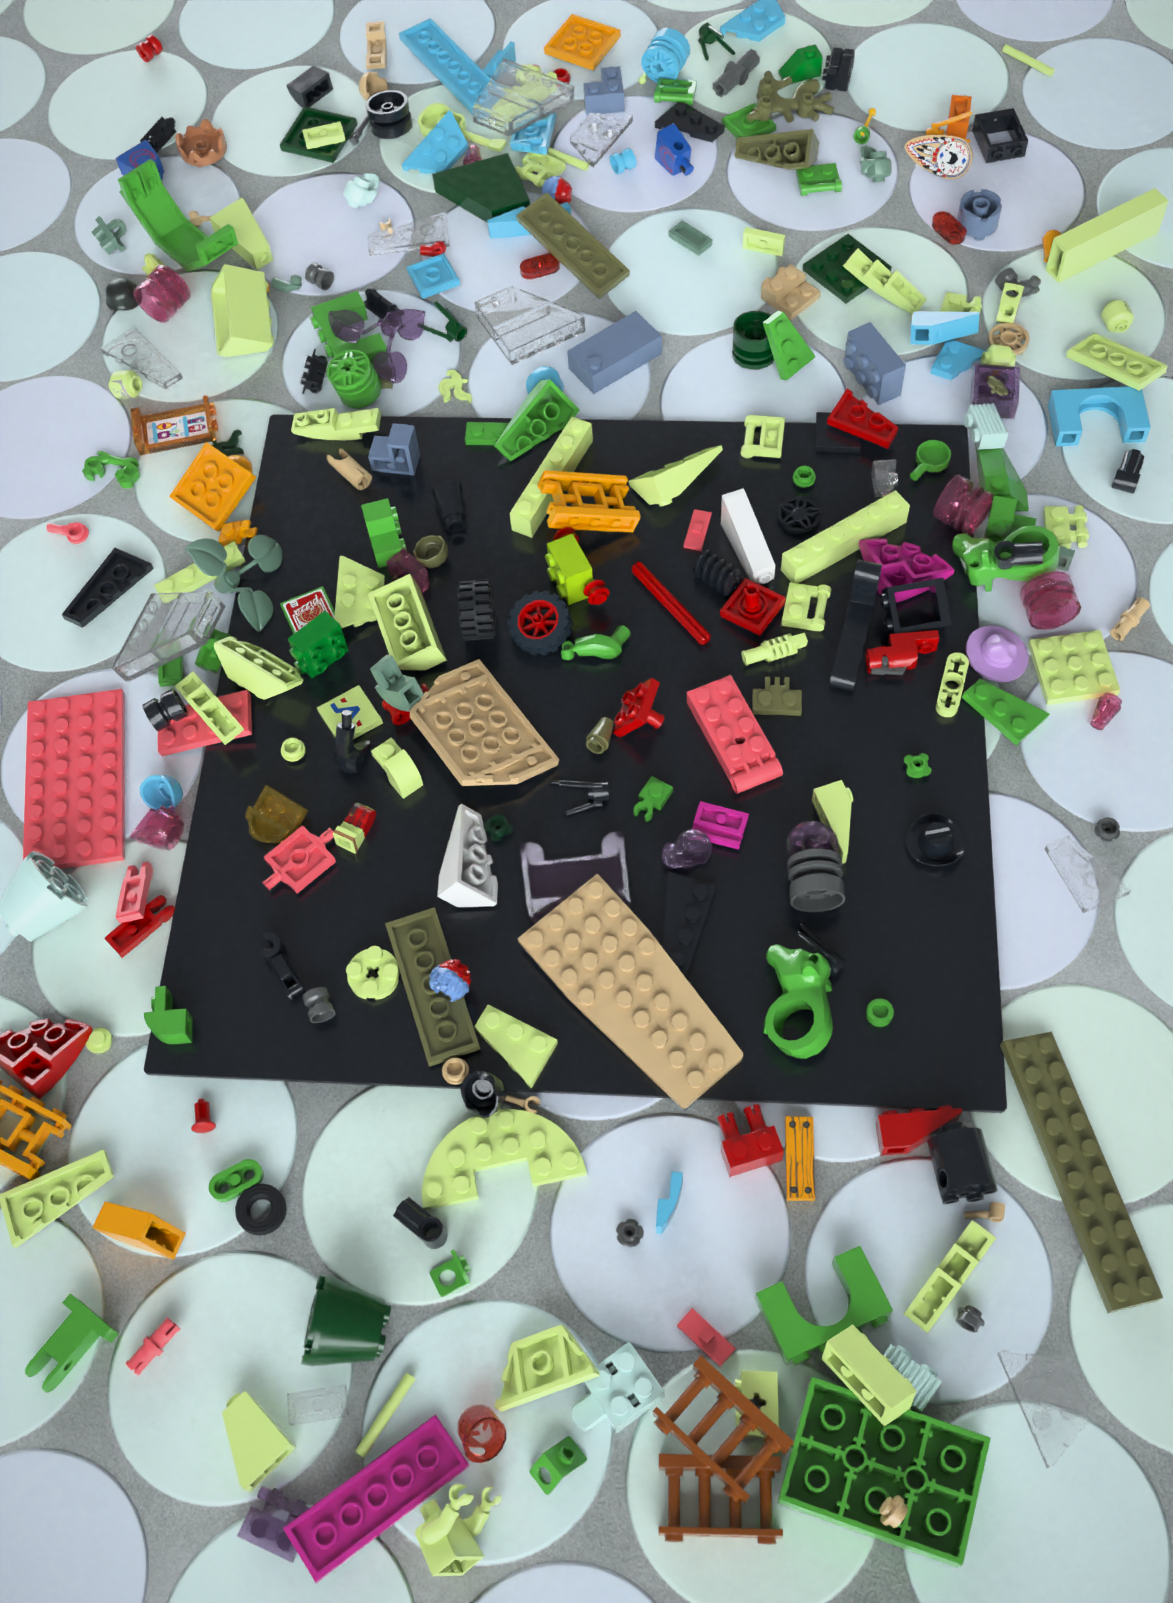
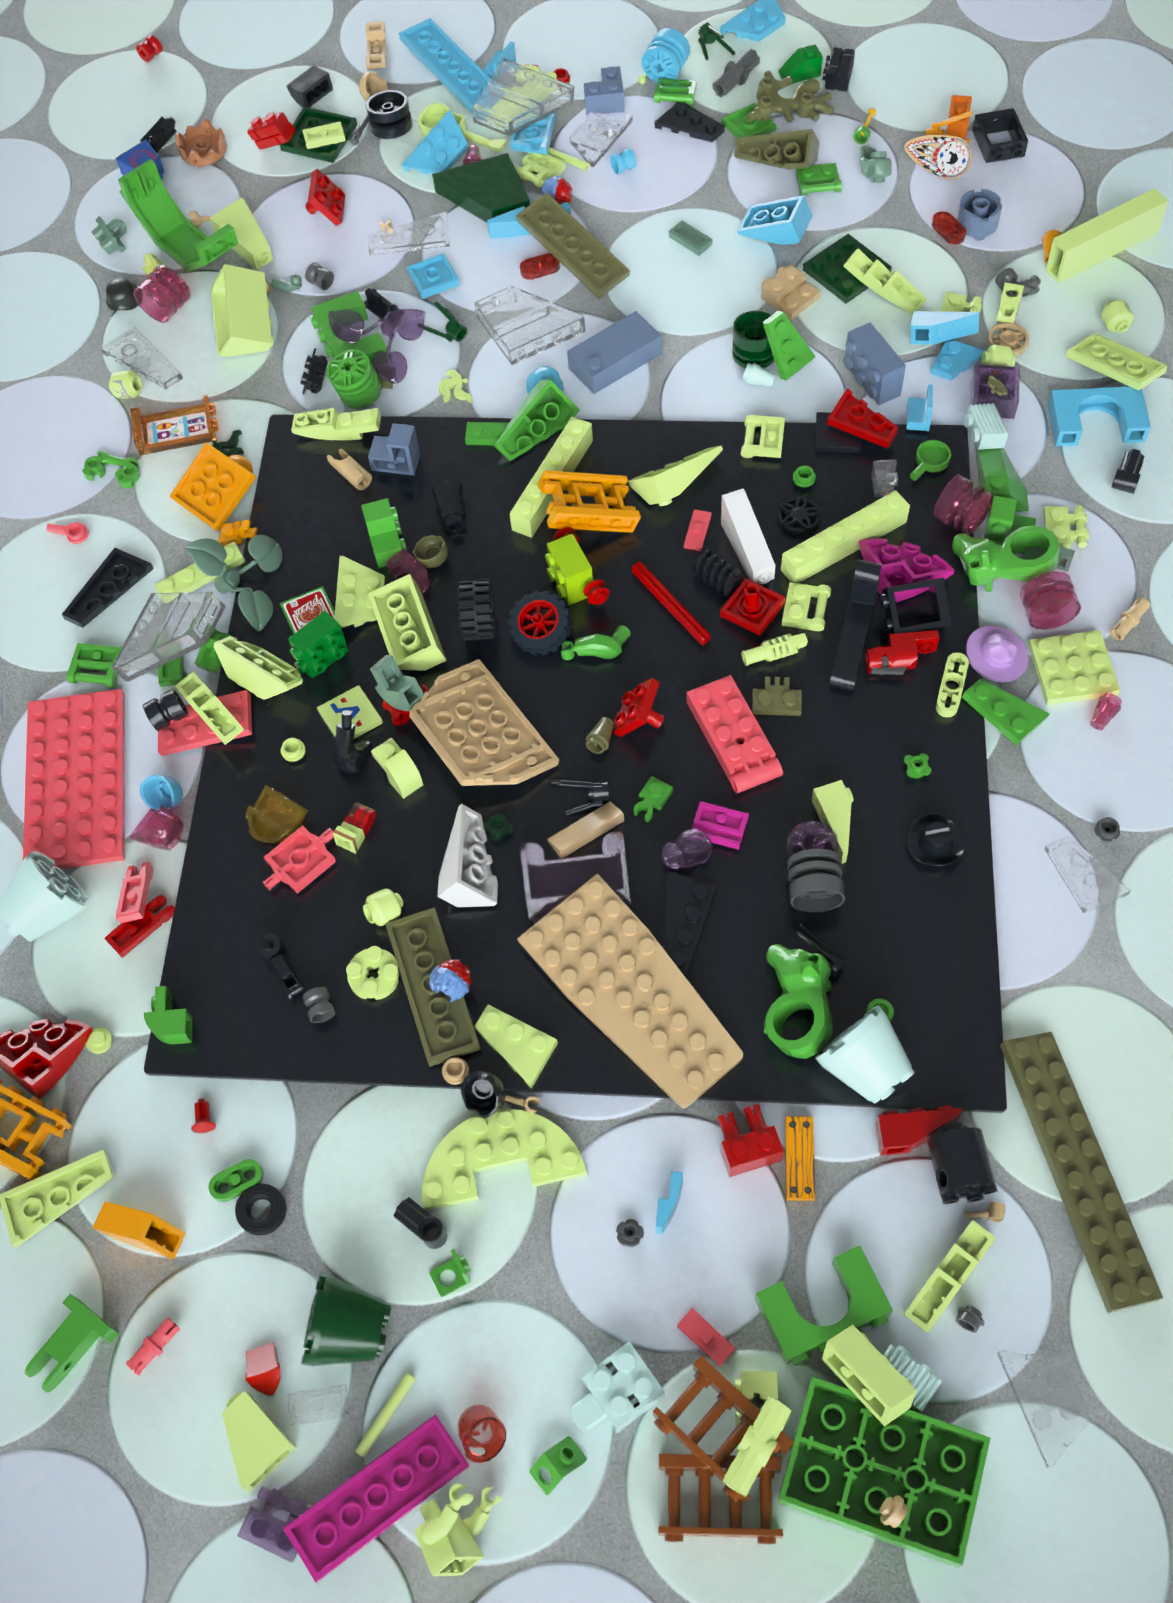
(95, 658): none -> bright green plate
(263, 1369): none -> tile
(270, 130): none -> red brick
(325, 197): none -> red plate
(361, 190): light aqua head -> none
(383, 907): none -> yellowish green head
(436, 249): red arm -> none
(543, 1366): yellowish green wing -> none
(582, 42): light orange plate -> none
(586, 829): none -> tan slope
(673, 151): blue torso -> none
(757, 375): none -> light aqua cone
(757, 1446): none -> yellowish green piece
(763, 241): yellowish green plate -> none
(777, 221): none -> medium azure slope
(868, 1057): none -> light aqua cone
(920, 411): none -> medium azure panel
(1020, 553): black piece -> none
(1028, 60): yellowish green piece -> none

